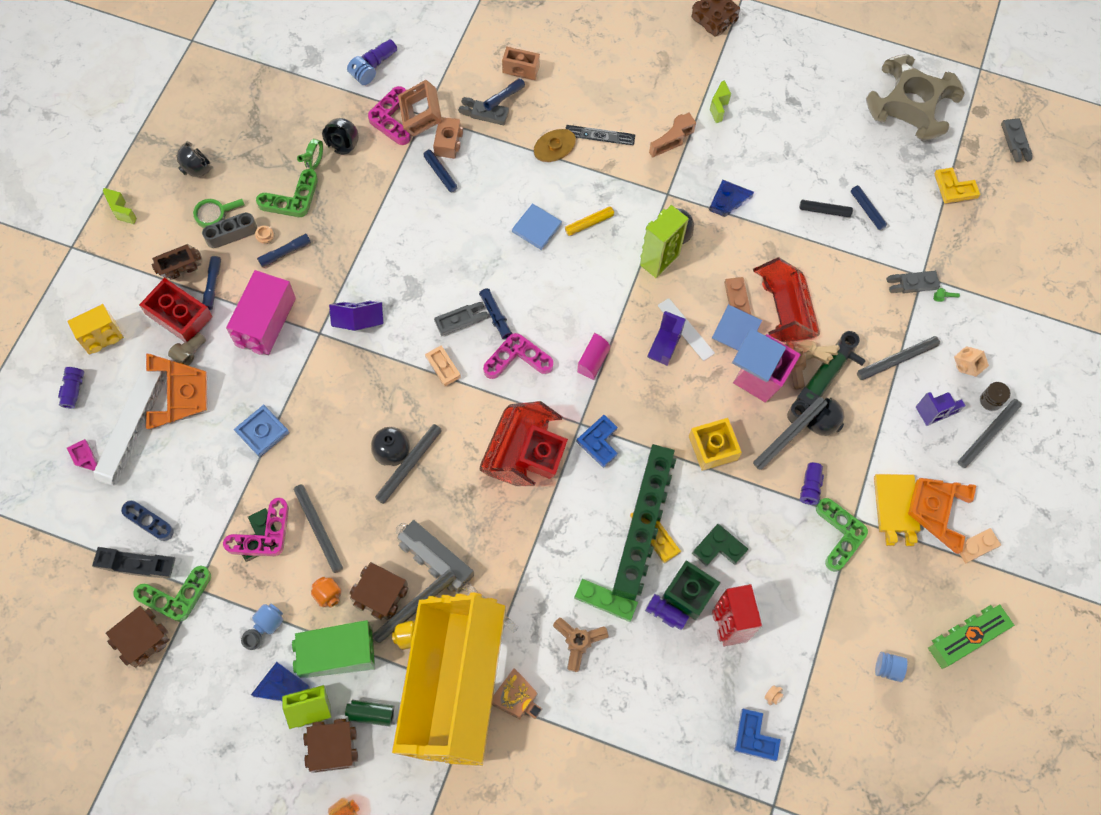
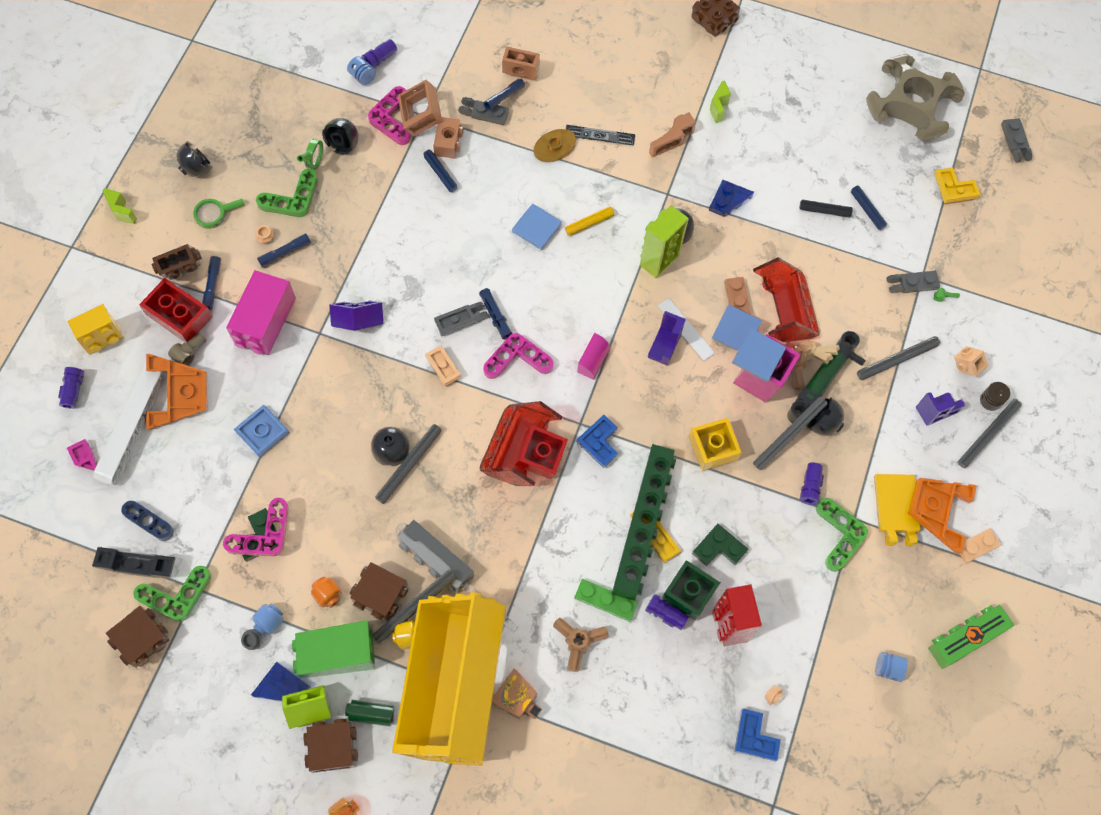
(221, 229): dark grey beam -> none
(318, 528): dark grey axle -> none

